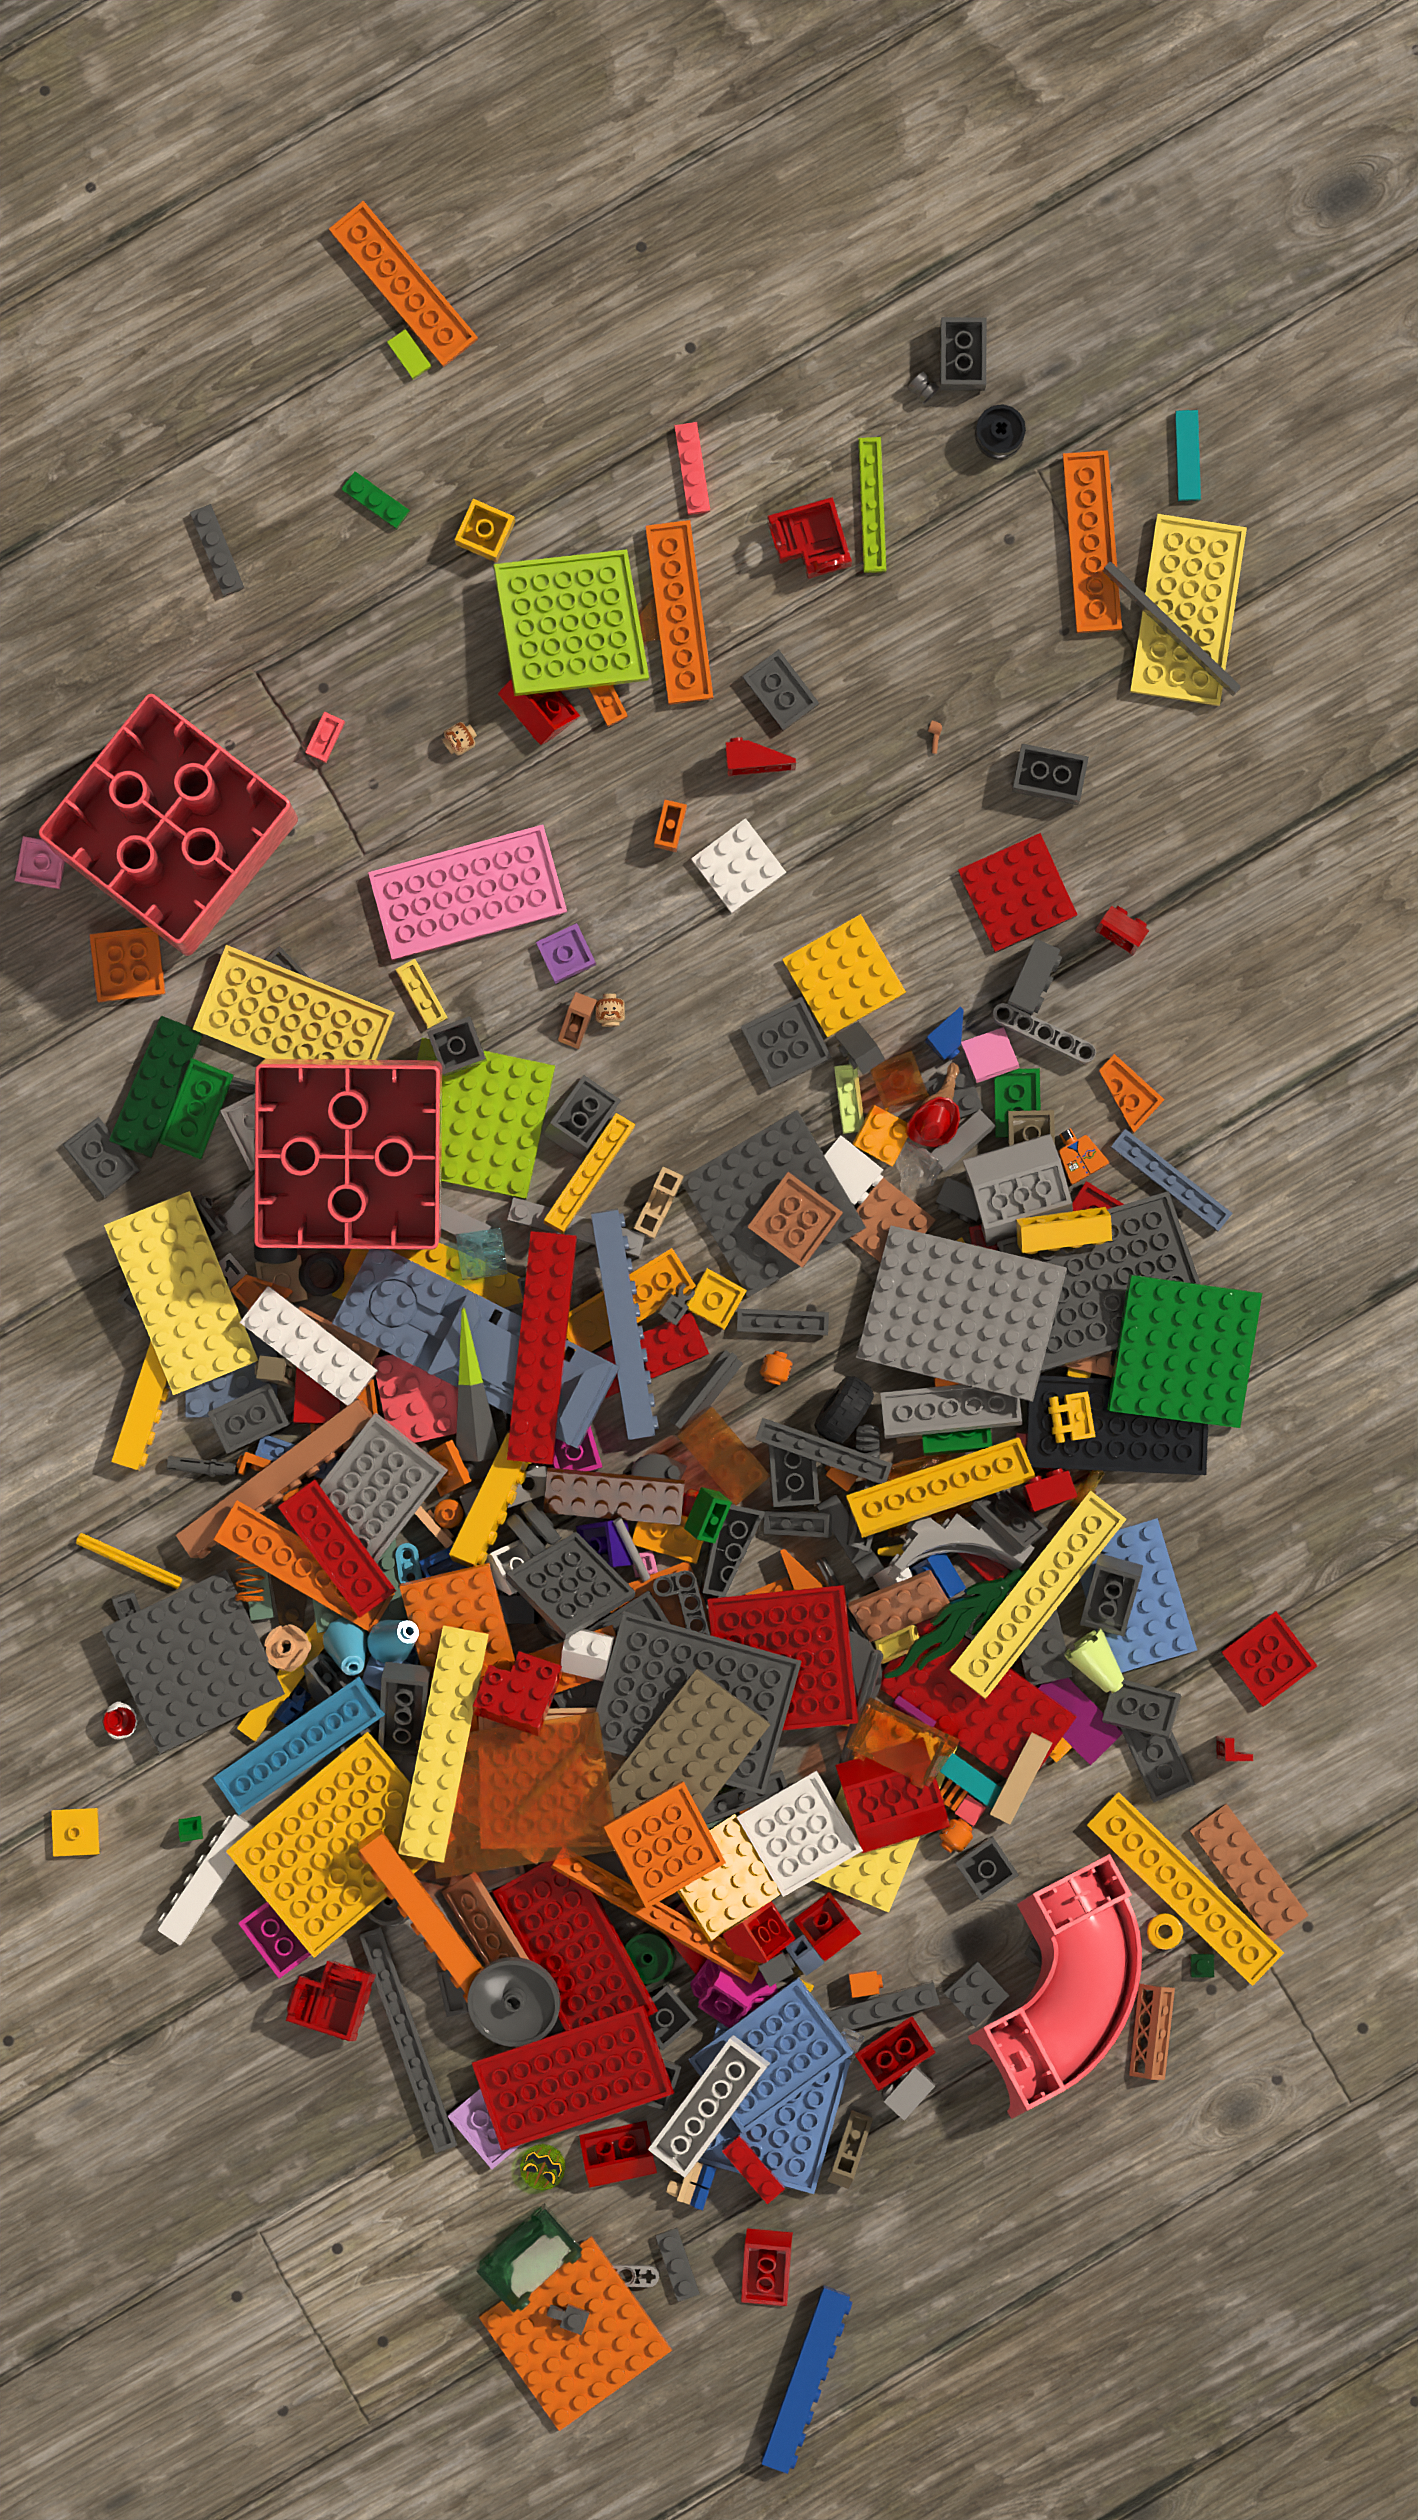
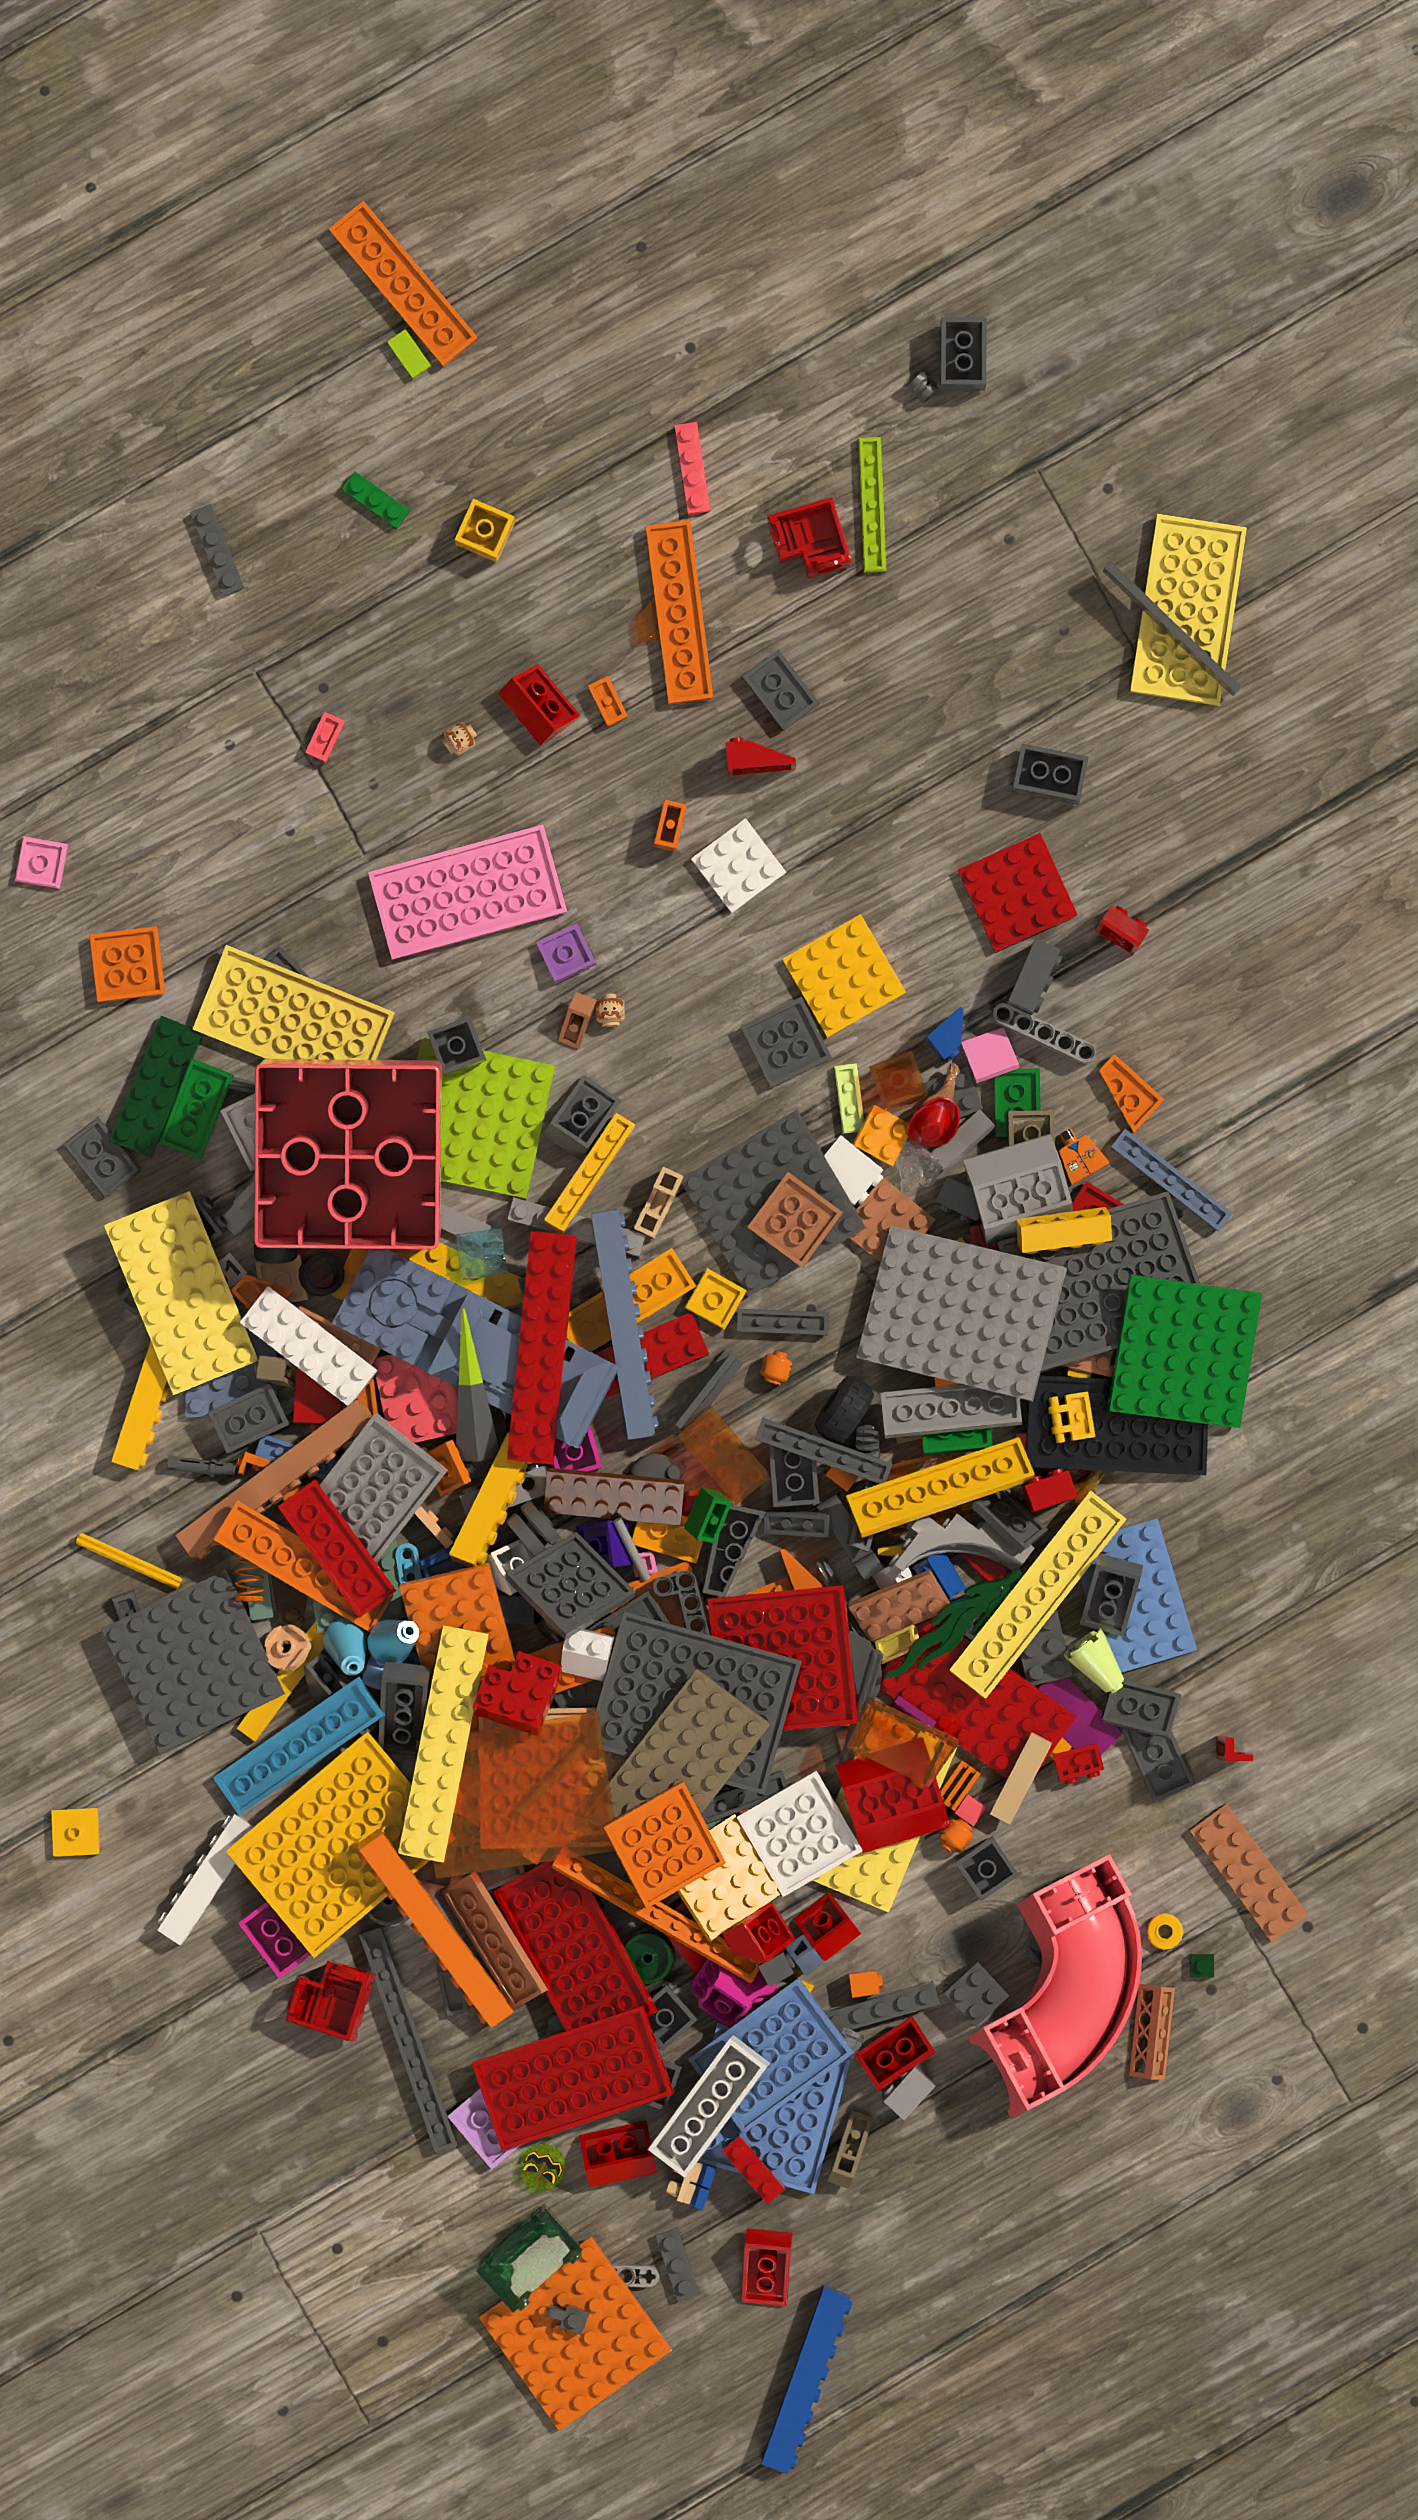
(119, 1720): red hair -> none
(169, 824): coral piece -> none
(190, 1828): green plate -> none
(292, 1709): dark blue plate -> none
(421, 993): light yellow tile -> none
(448, 1513): orange head -> none
(513, 2001): dark grey dish -> none
(570, 622): lime plate -> none
(673, 1305): dark grey plate -> none
(860, 1048): dark grey brick -> none
(936, 729): nougat hand -> none
(971, 1780): teal tile -> none
(998, 445): black wheel -> none
(1078, 1762): none -> red bracket
(1091, 541): orange plate -> none
(1185, 1888): yellow plate -> none
(1187, 455): teal tile -> none
(1269, 1659): red plate -> none

